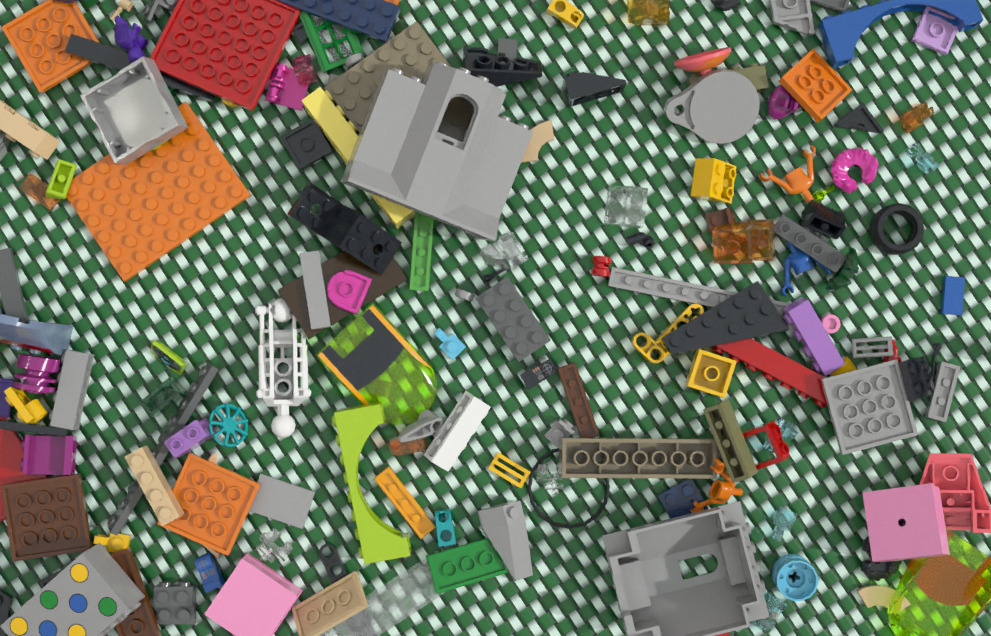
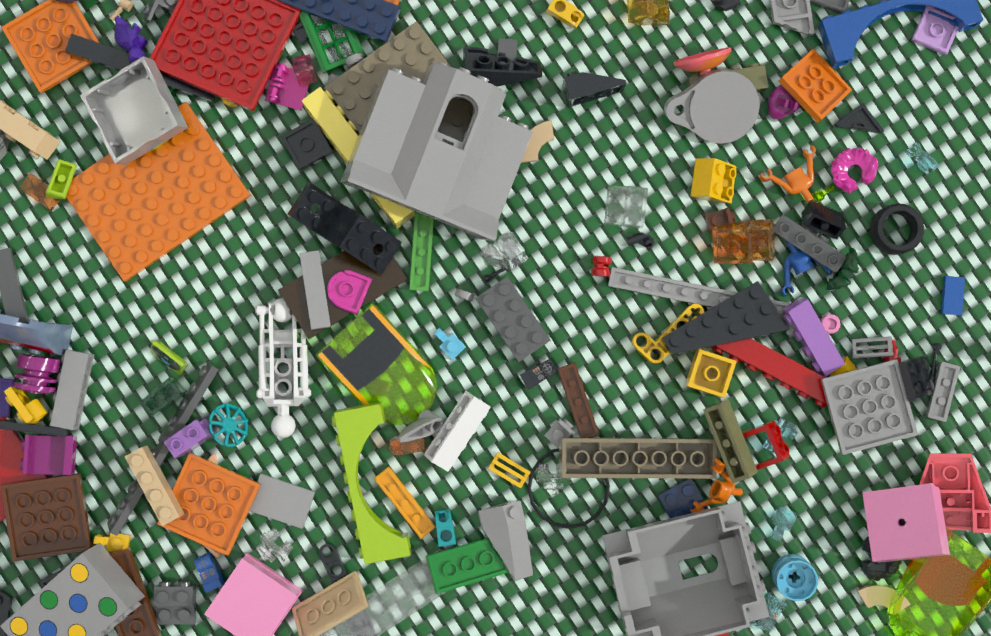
(914, 117): clear orange plate -> none

